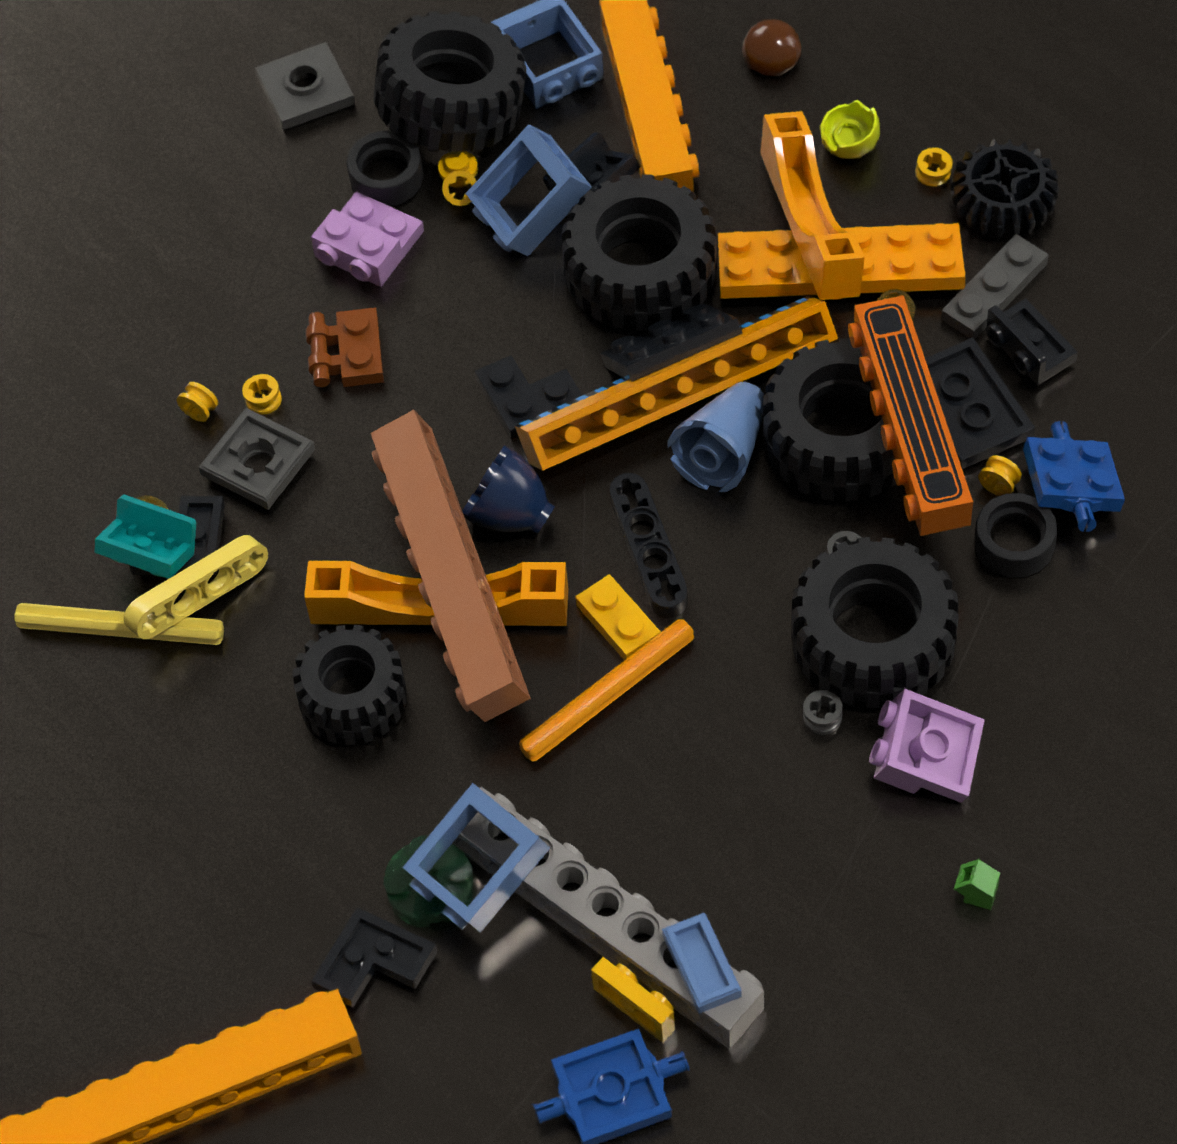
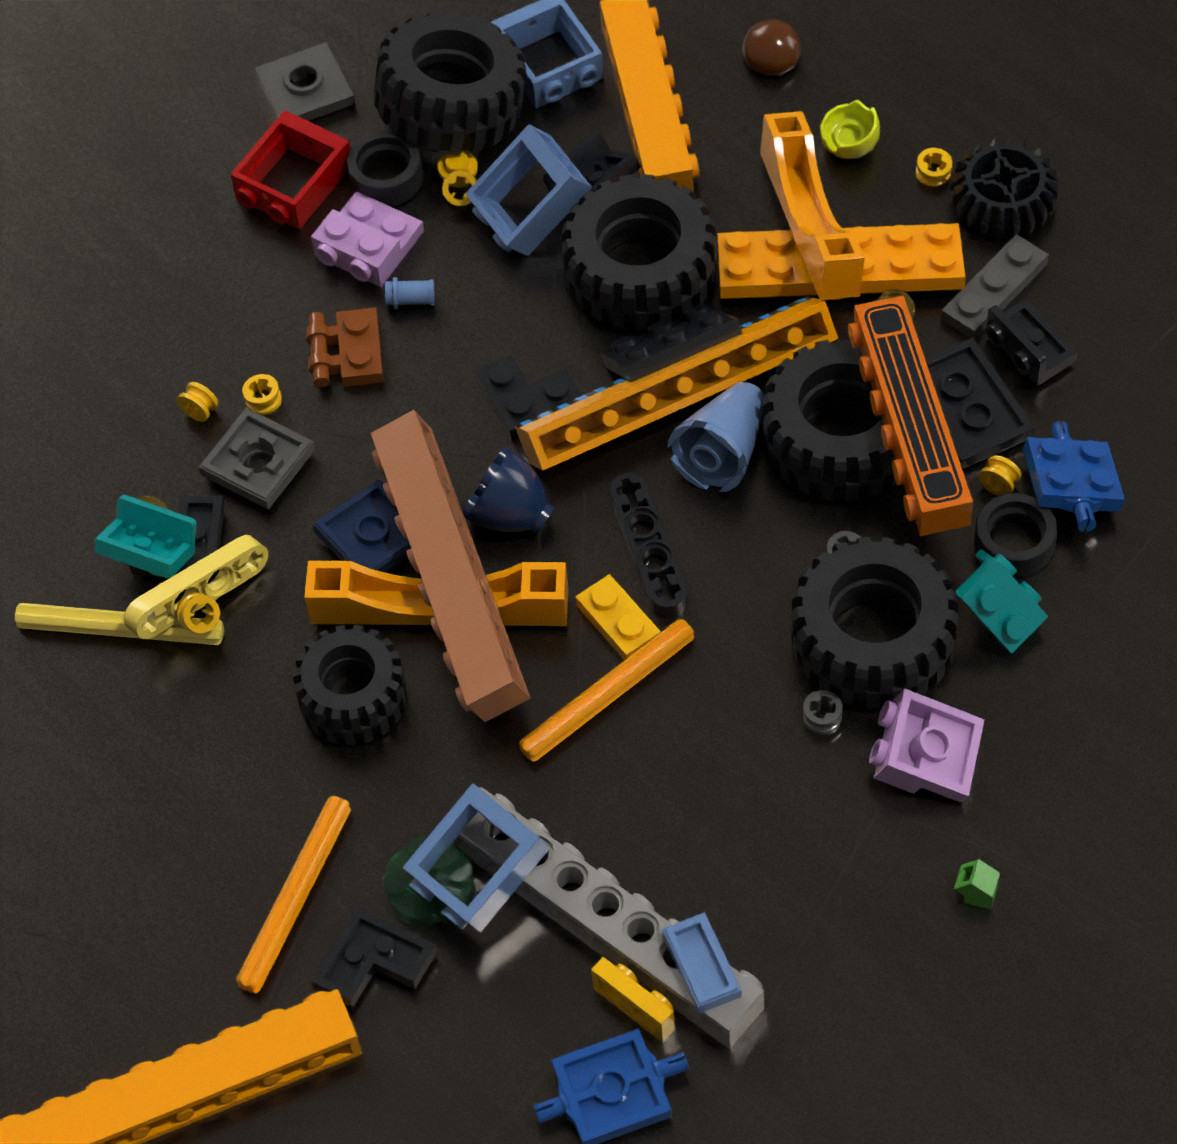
(184, 614): none -> yellow bush
(293, 895): none -> light orange axle
(302, 138): none -> red window
(364, 530): none -> dark blue plate
(409, 292): none -> medium blue pin
(1000, 602): none -> teal bracket

